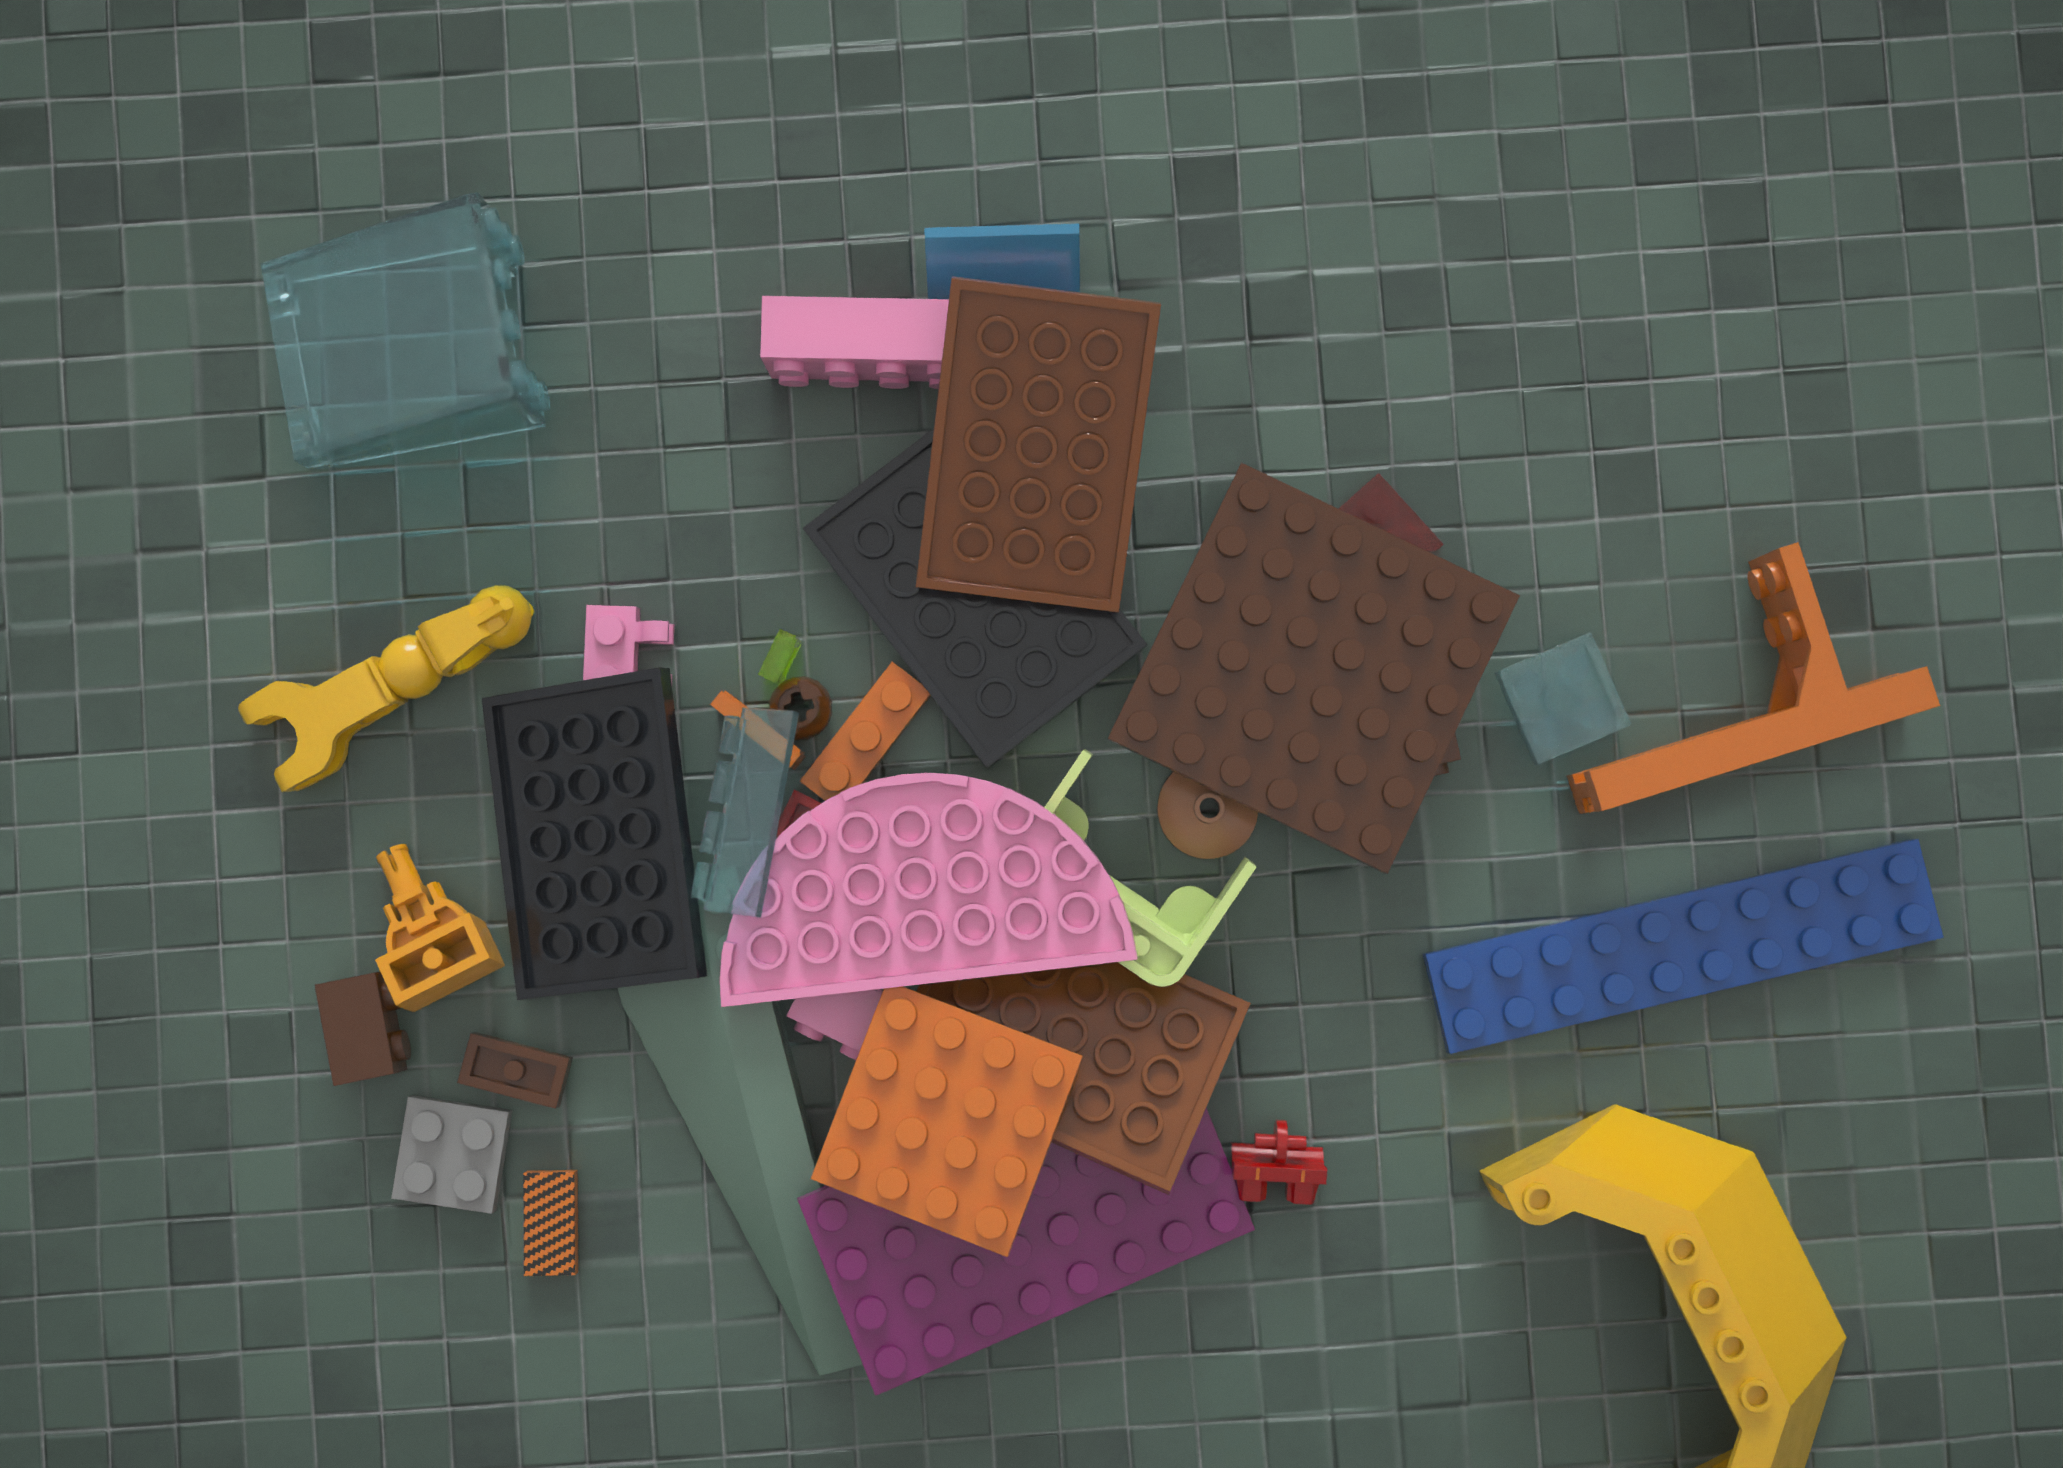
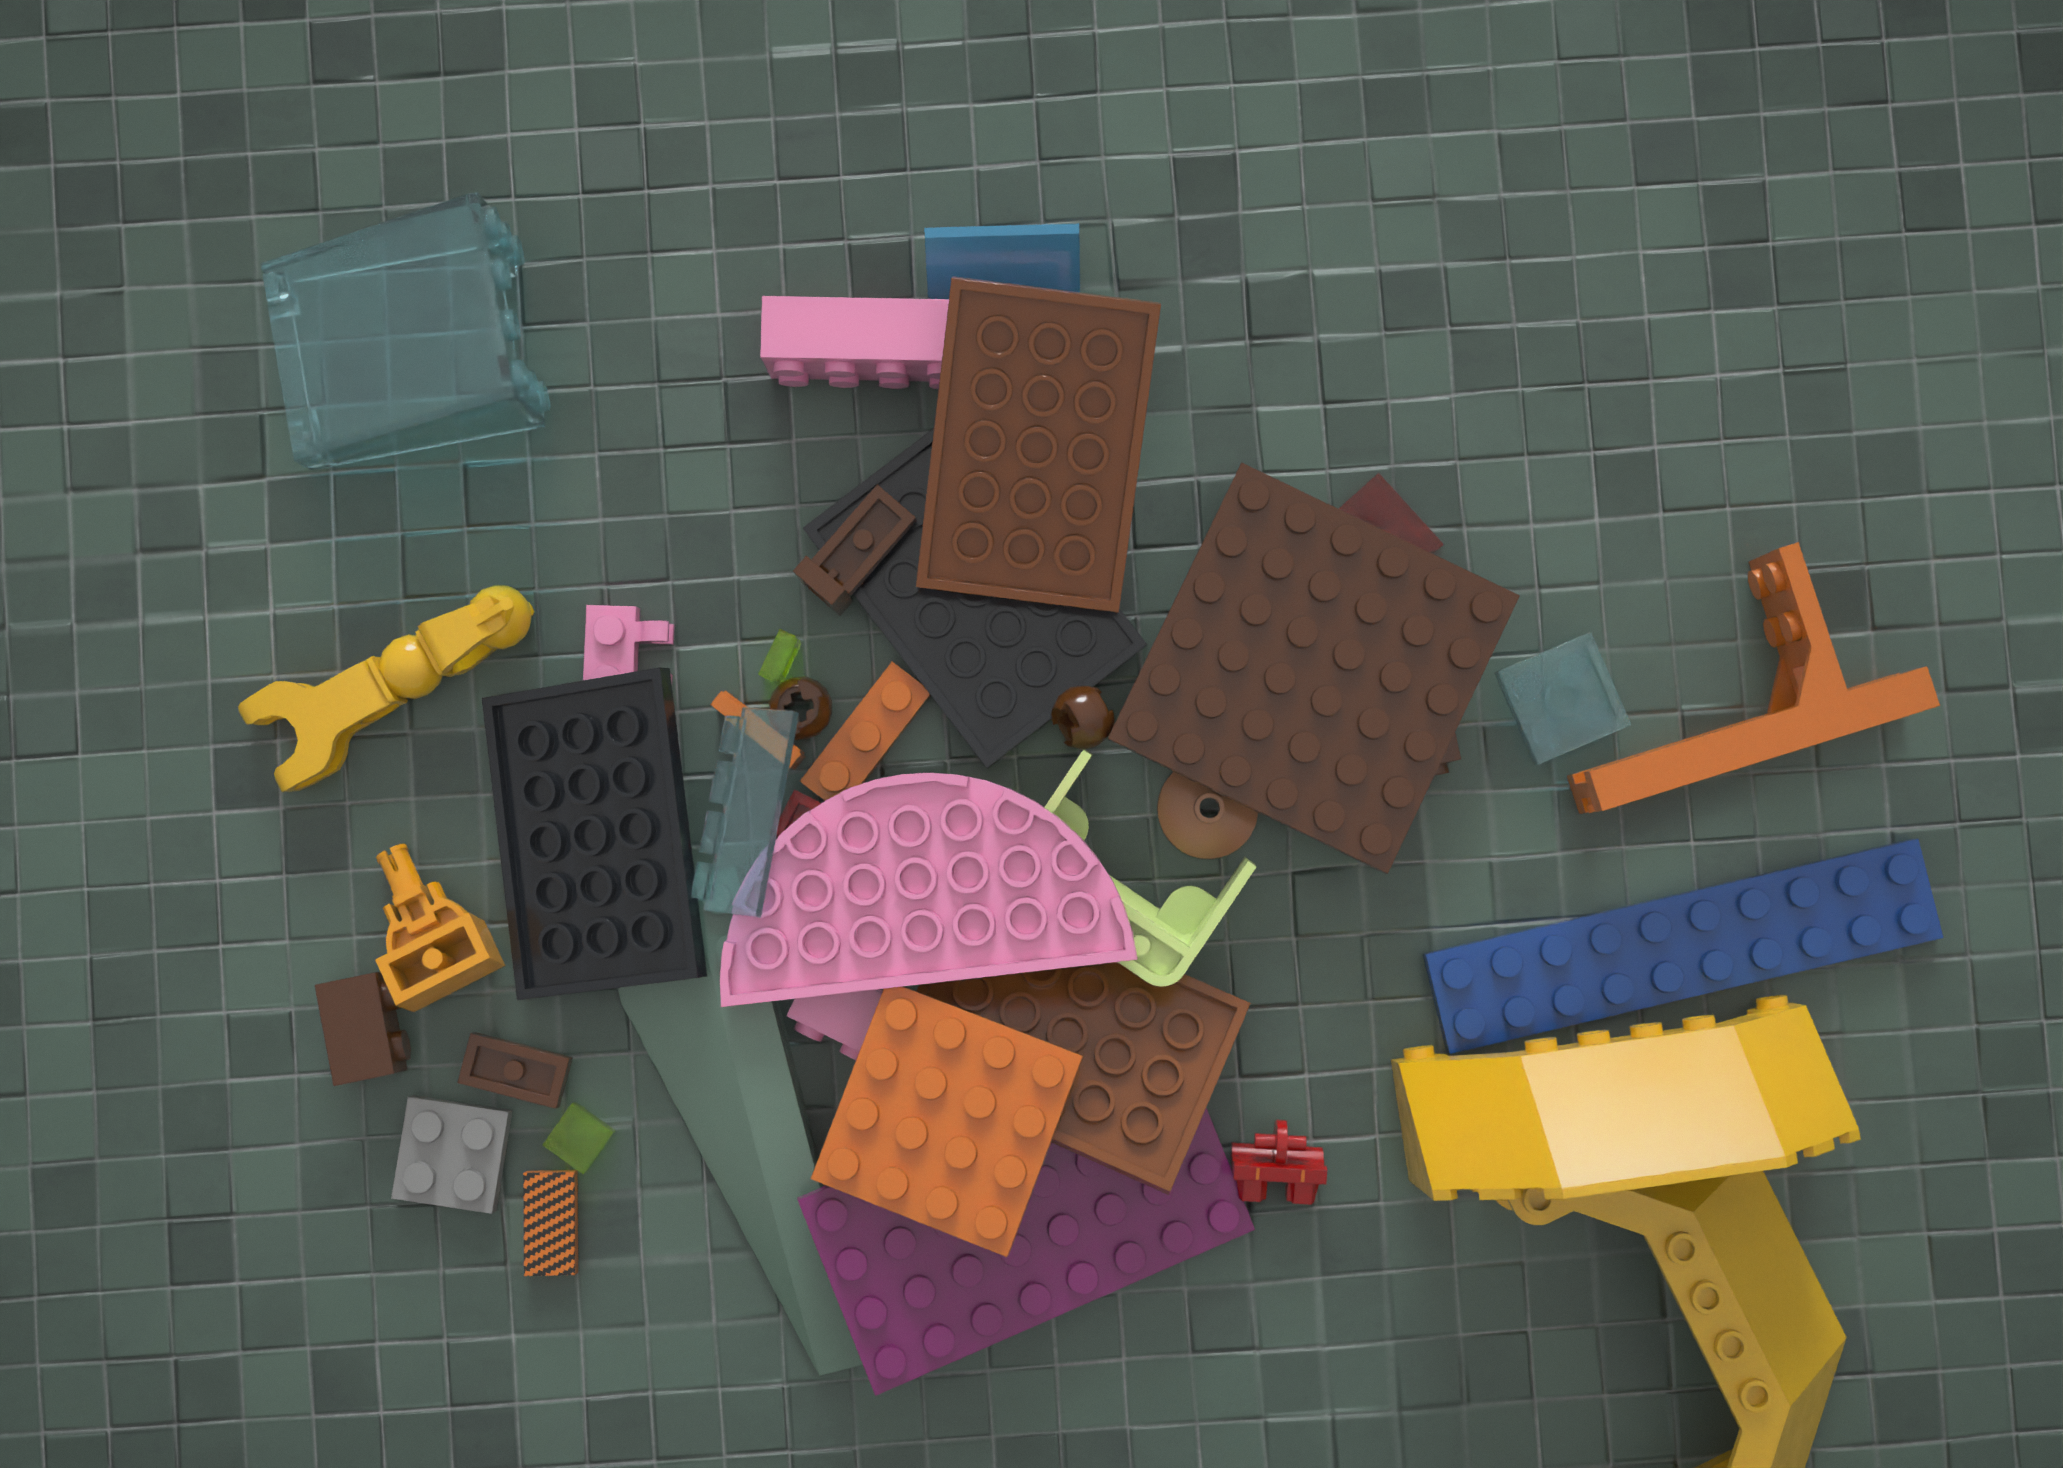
(579, 1137): none -> clear neon green tile
(855, 549): none -> reddish brown bracket
(1082, 717): none -> reddish brown piece
(1622, 1107): none -> yellow windscreen

